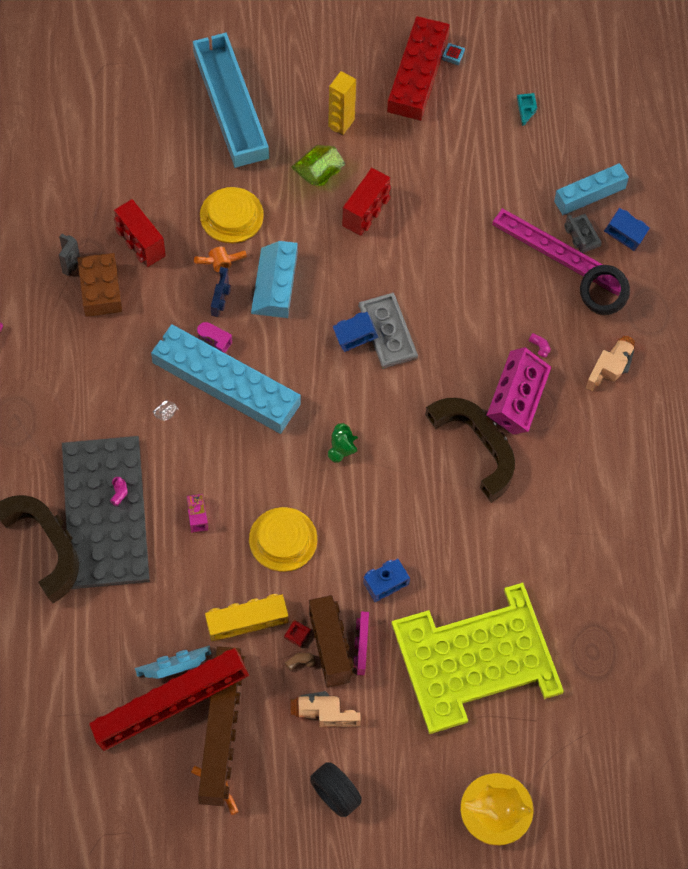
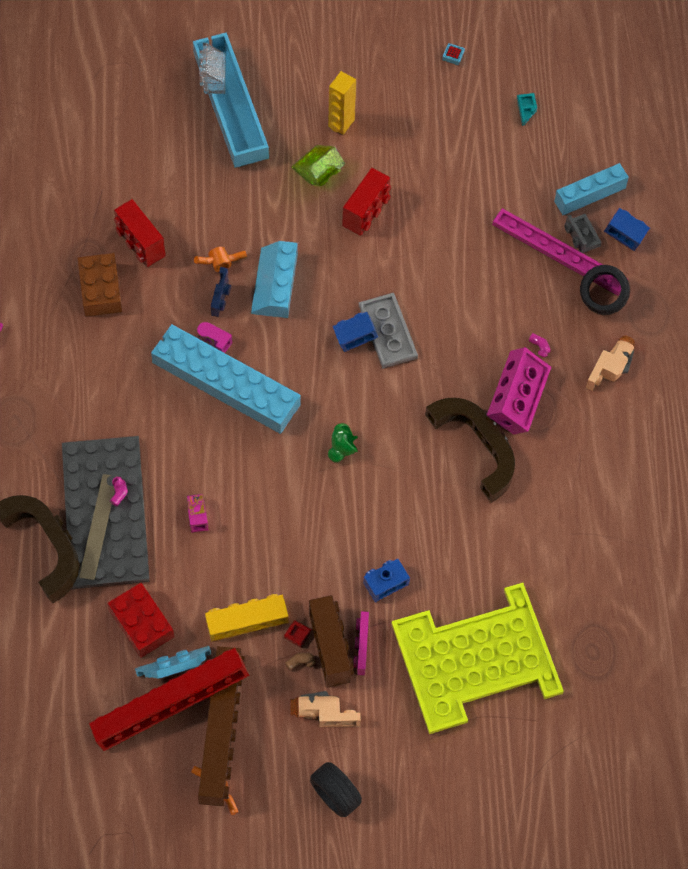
(69, 254): dark grey bracket -> none
(97, 530): none -> dark tan sticker
(141, 620): none -> red brick
(165, 410): clear plate -> none
(212, 70): none -> clear slope
(231, 215): yellow piece -> none
(283, 539): yellow piece -> none
(418, 68): red brick -> none
(496, 809): yellow piece -> none

